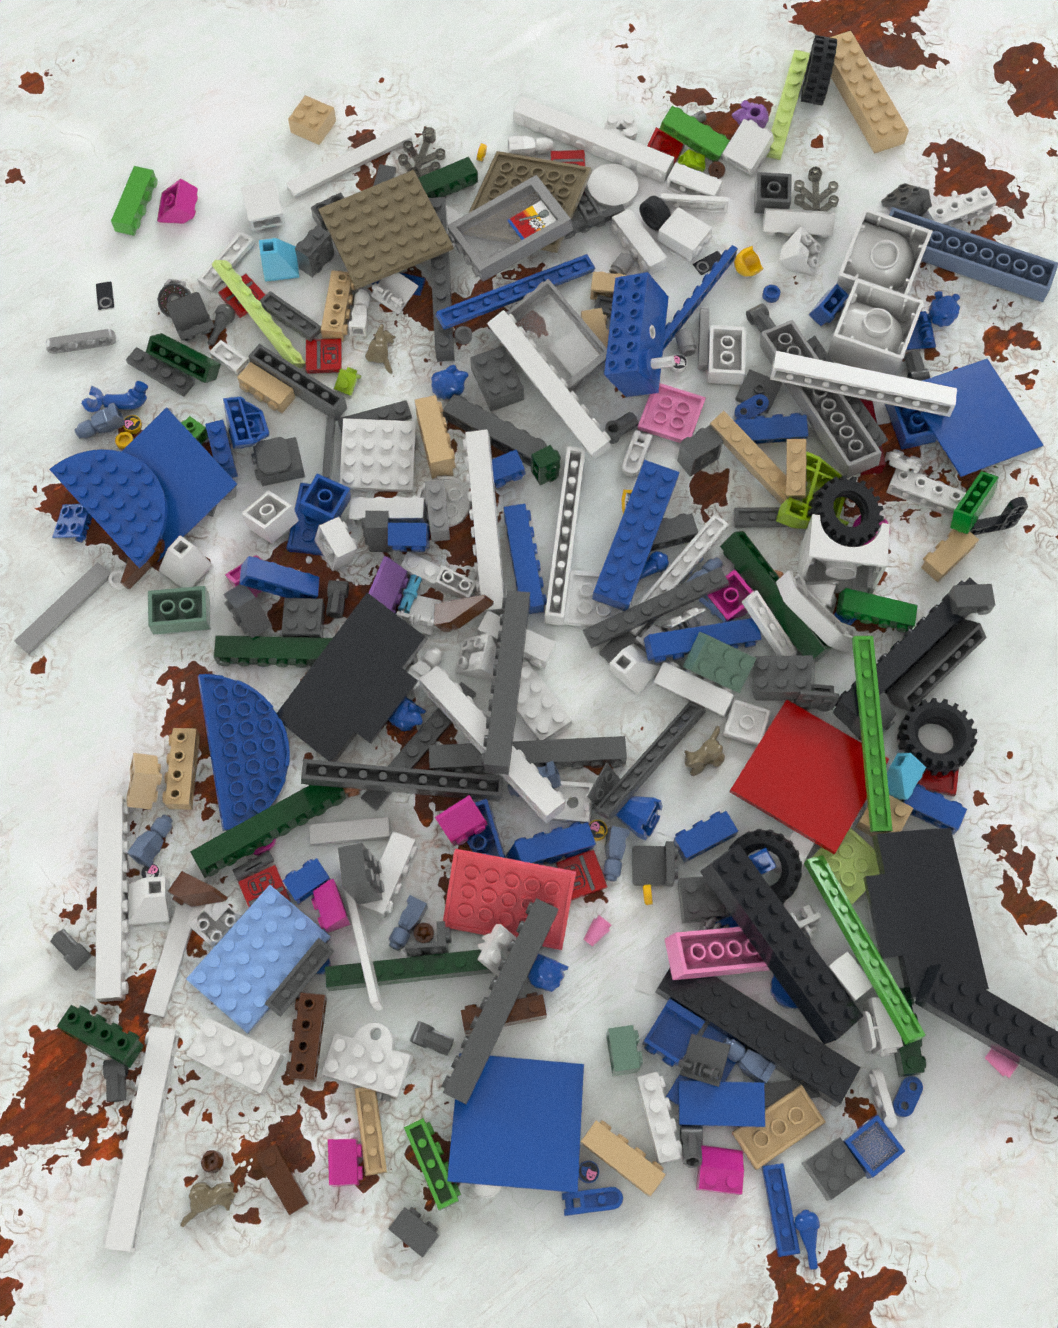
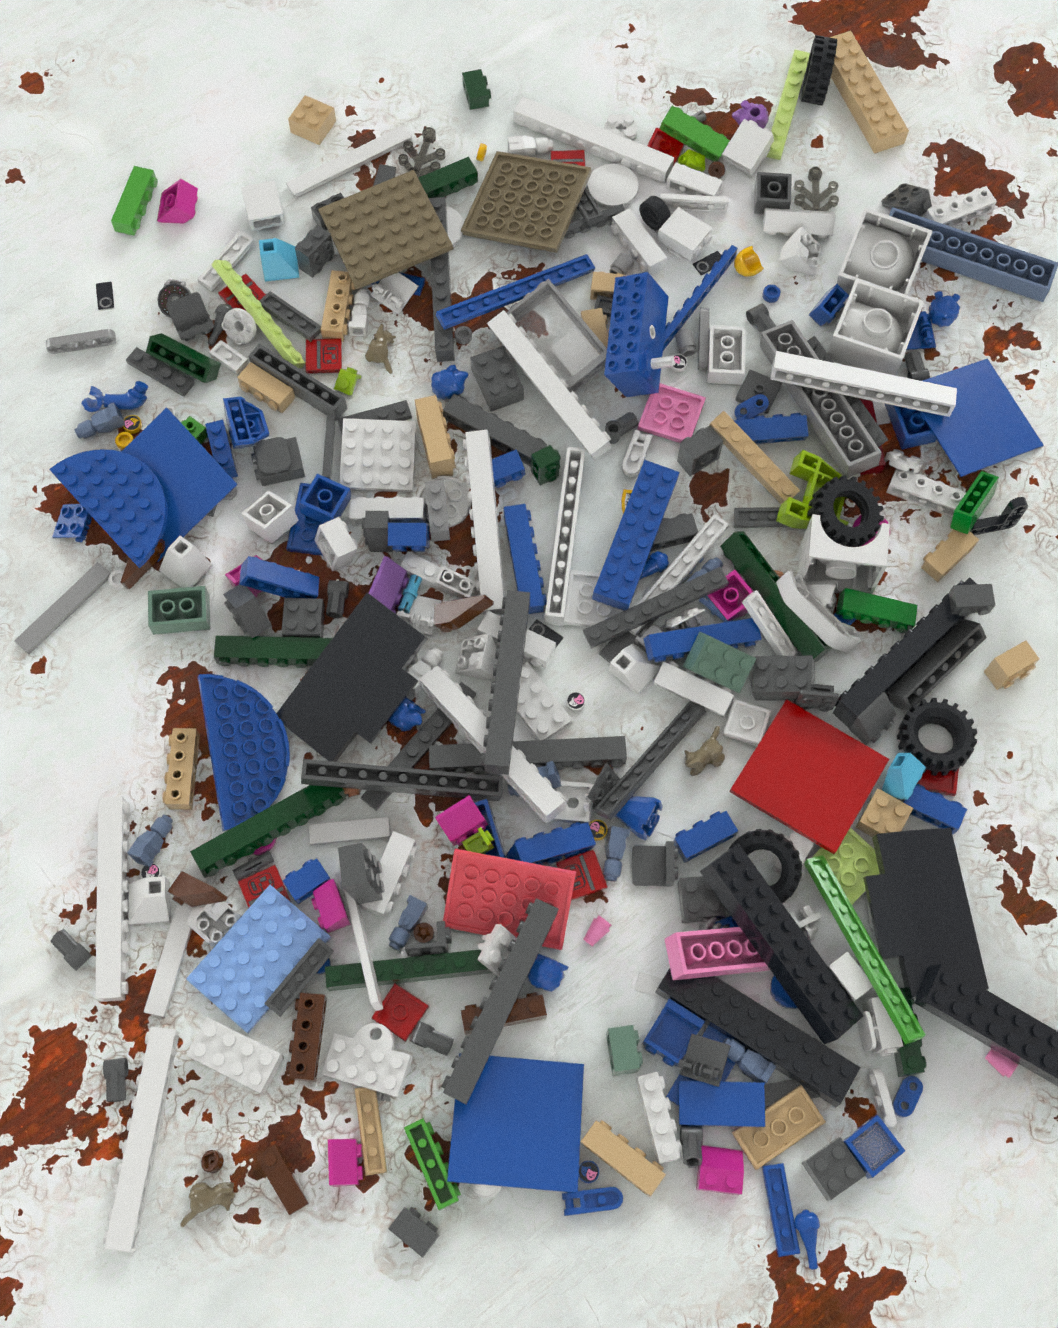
(100, 1035): dark green brick -> none
(144, 779): tan brick -> none
(239, 326): none -> white plate
(400, 1012): none -> red tile
(475, 89): none -> dark green brick
(479, 842): none -> lime bracket
(509, 228): window -> none
(545, 631): none -> black sticker
(575, 701): none -> tile
(647, 891): yellow tile -> none
(763, 861): blue plate -> none
(796, 468): tan brick -> none
(872, 734): bright green plate -> none
(1012, 665): none -> tan brick

